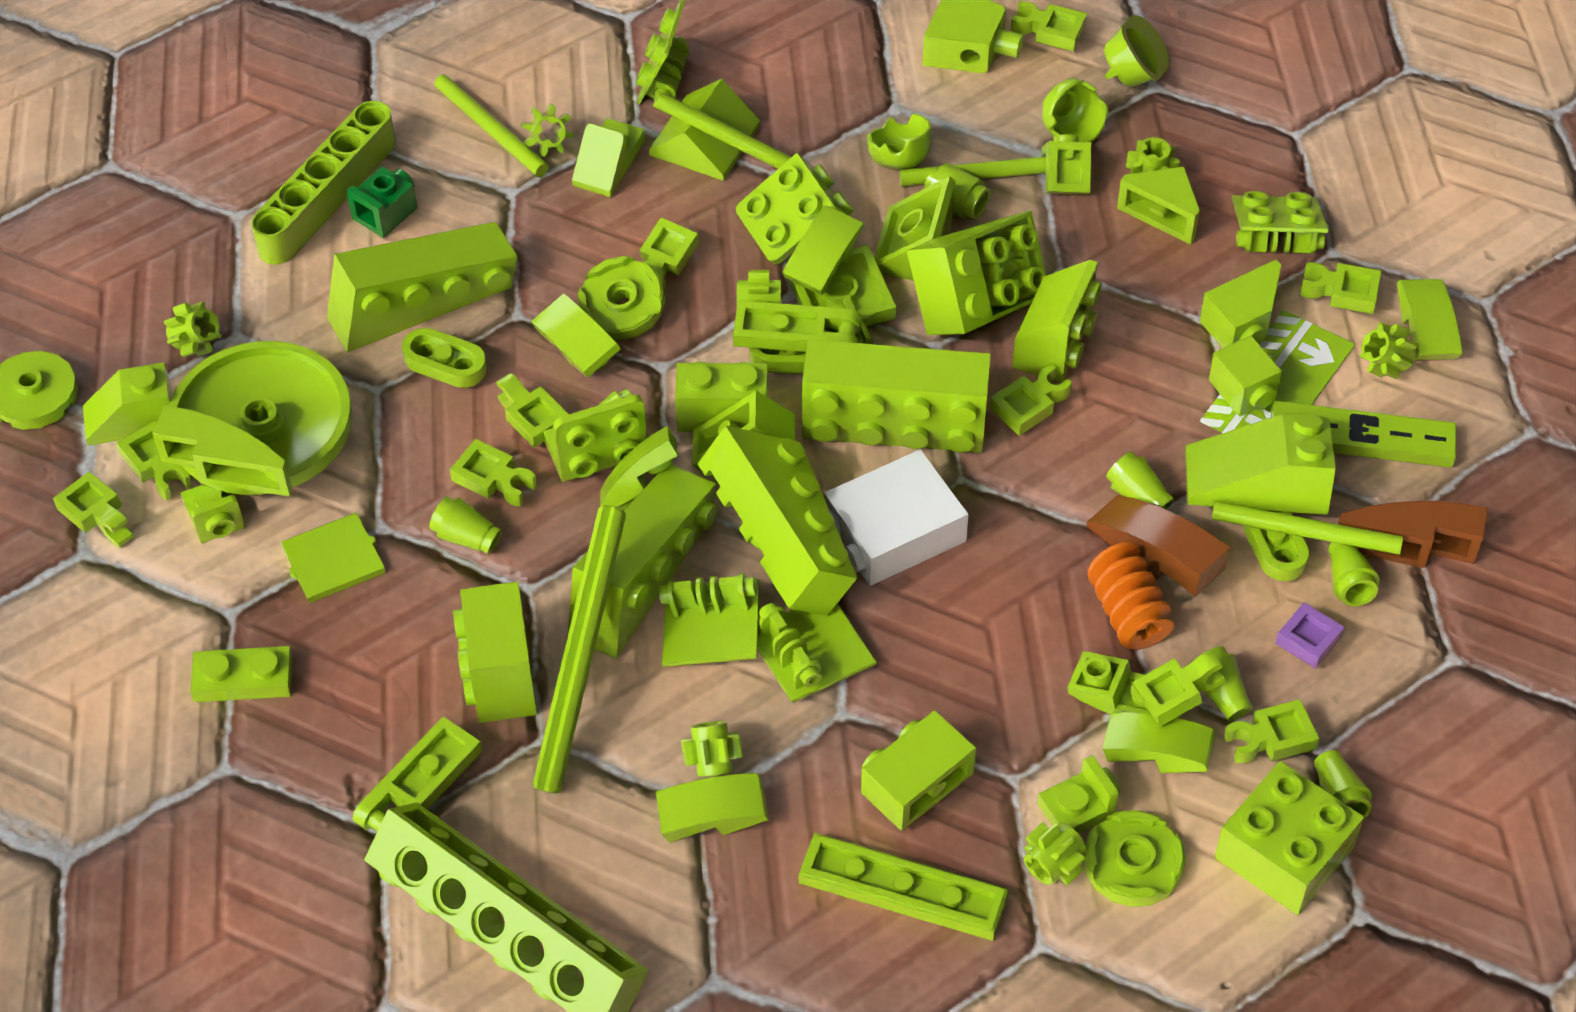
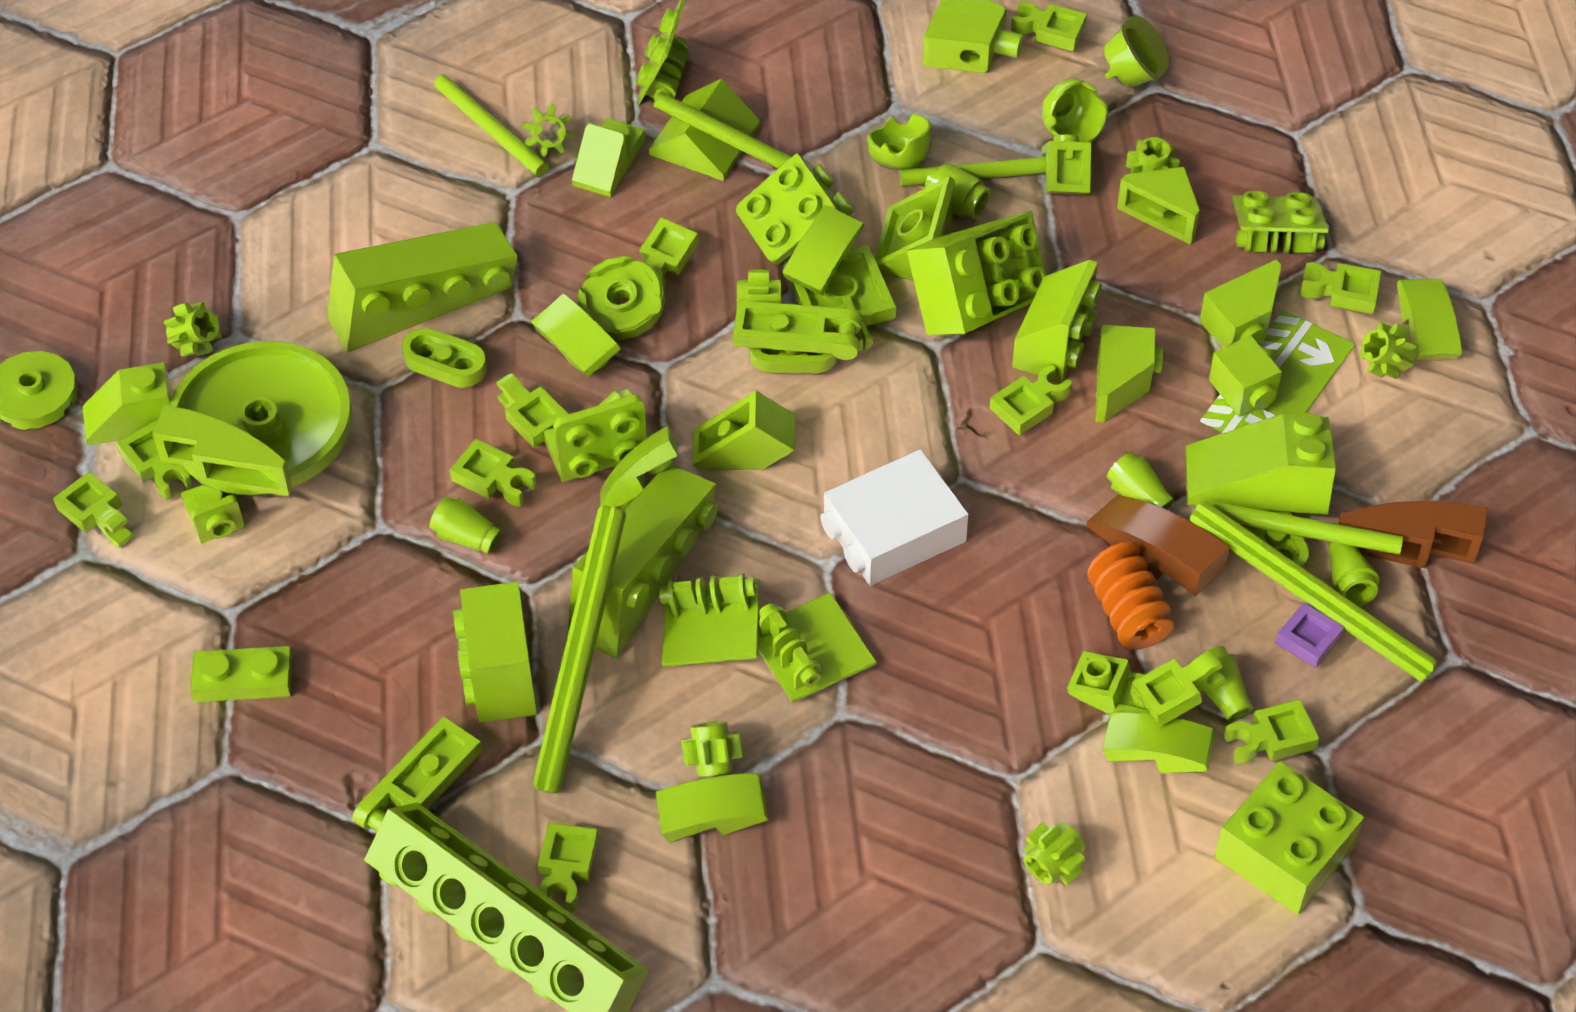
(321, 182): lime beam -> none
(333, 557): lime piece -> none
(383, 200): green brick -> none
(566, 858): none -> lime plate
(712, 387): lime brick -> none
(782, 516): lime wedge -> none
(894, 396): lime brick -> none
(903, 886): lime tile -> none
(917, 769): lime brick -> none
(1082, 798): lime bracket -> none
(1124, 367): none -> lime slope
(1134, 858): lime tile -> none
(1314, 592): none -> lime axle
(1342, 782): lime cone -> none
(1383, 434): lime tile -> none

